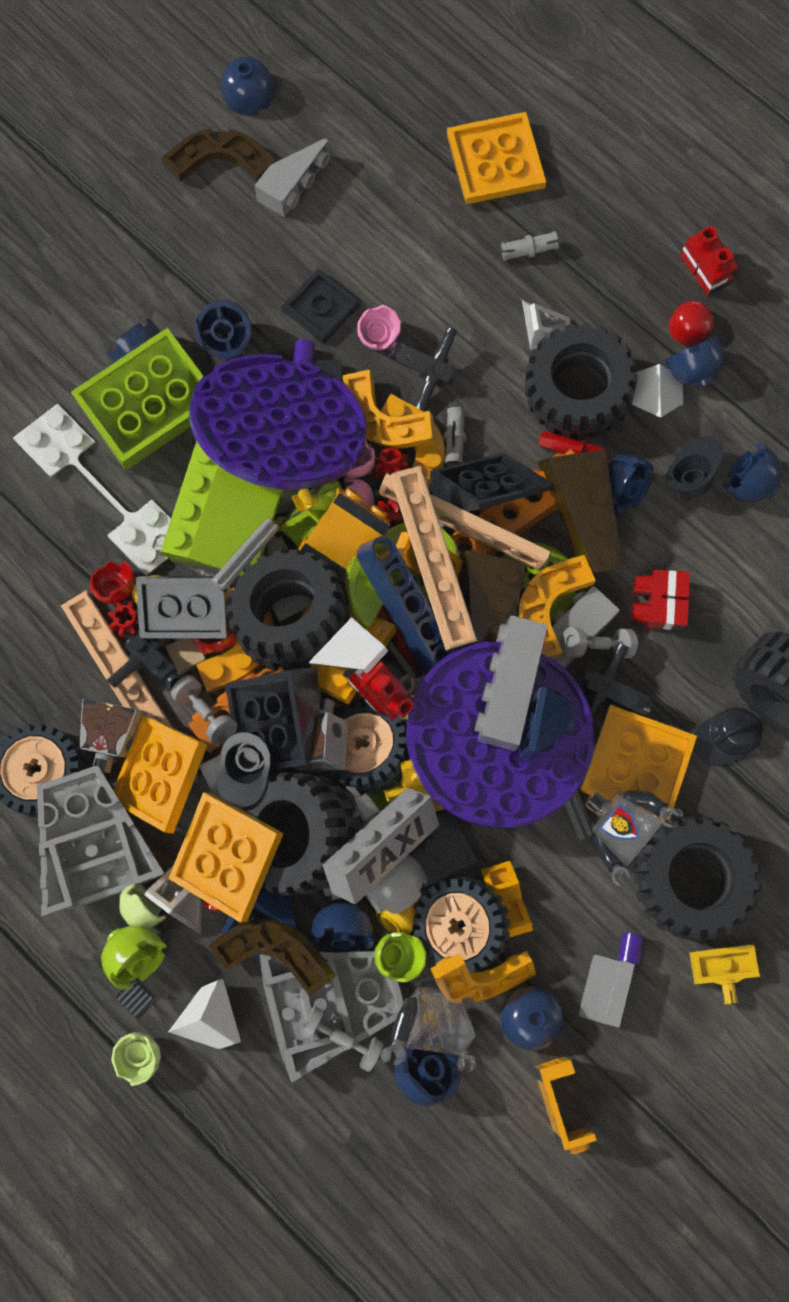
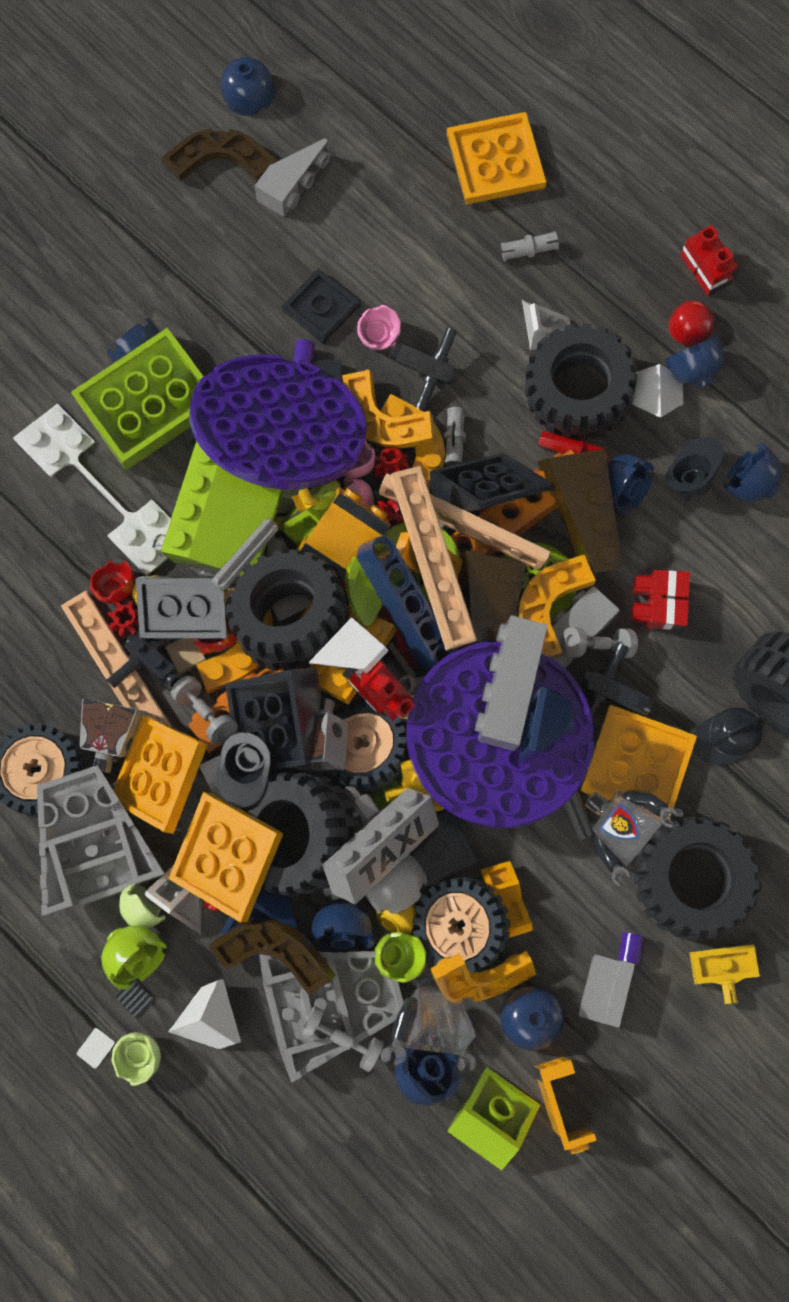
(95, 1048): none -> white sticker
(223, 329): dark blue cylinder -> none
(494, 1119): none -> lime slope

